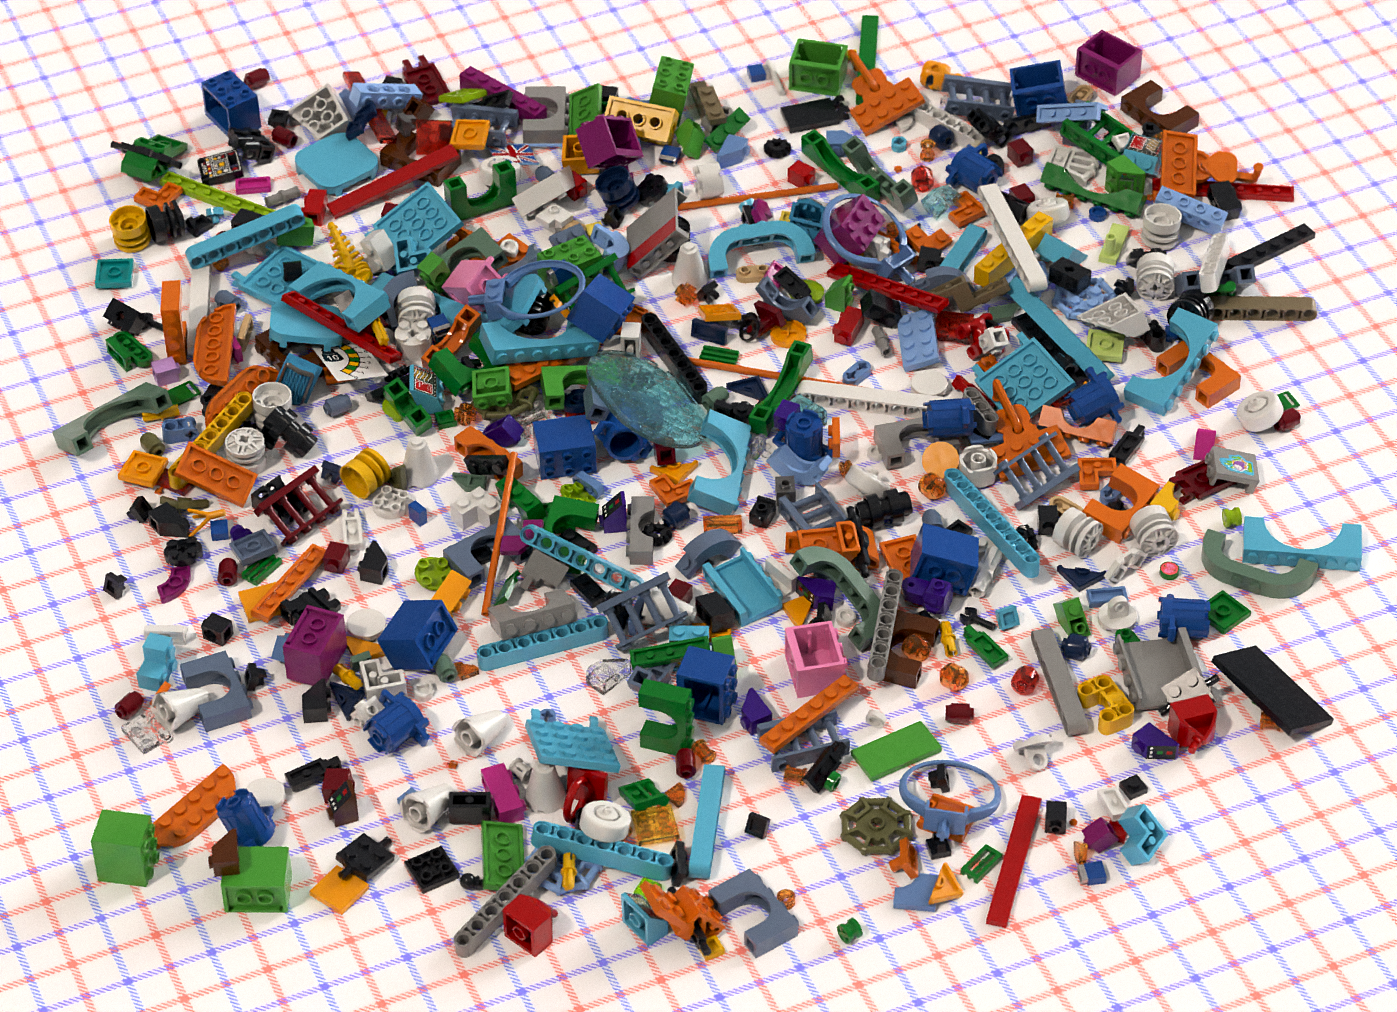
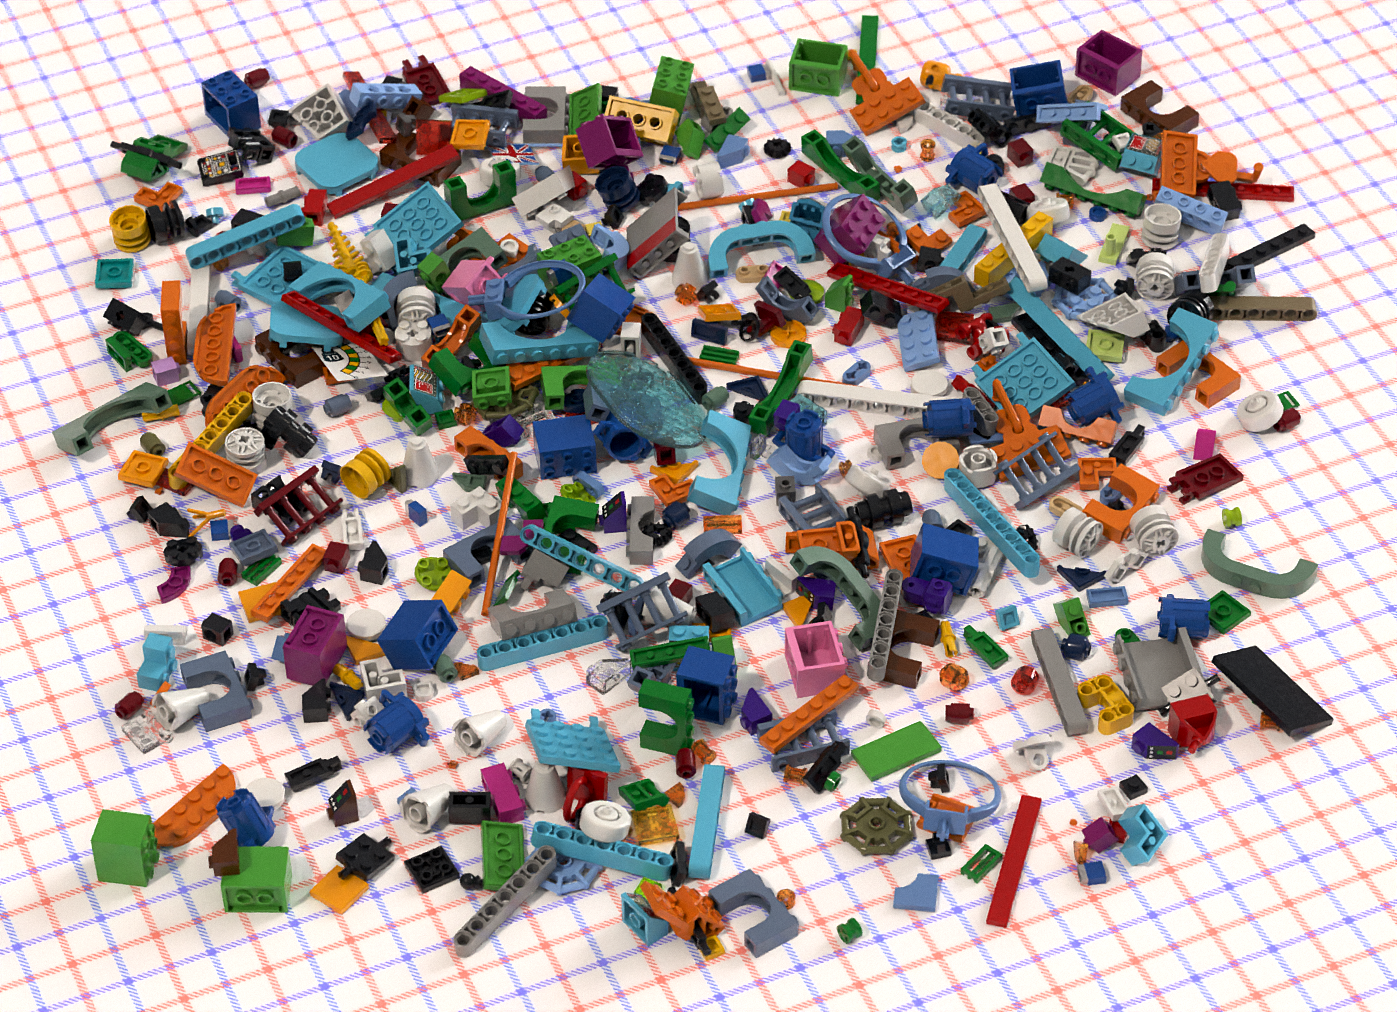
(114, 584): black tile -> none
(178, 430): medium blue piece -> none
(184, 503): olive tile -> none
(212, 195): lime tile -> none
(245, 331): tan tile -> none
(299, 377): dark azure piece -> none
(334, 779): dark red head -> none
(354, 660): sand green tile -> none
(390, 502): white tile -> none
(529, 923): red piece -> none
(568, 871): yellow axle -> none
(587, 589): black plate -> none
(724, 408): black tile -> none
(762, 512): black brick -> none
(814, 114): black tile -> none
(834, 442): orange plate -> none
(845, 618): white tile -> none
(881, 341): light grey pin -> none
(907, 860): orange tile -> none
(916, 647): clear orange head -> none
(922, 178): clear red head -> none
(932, 486): clear orange head -> none
(942, 136): dark blue head -> none
(945, 887): light orange tile -> none
(972, 617): black bar -> none
(1046, 519): black brick -> none
(1055, 817): black brick -> none
(1117, 615): white tile -> none
(1124, 174): bright green slope -> none
(1166, 499): yellow arch -> none
(1169, 570): tile -> none
(1233, 467): light grey panel -> none
(1263, 548): medium azure arch -> none

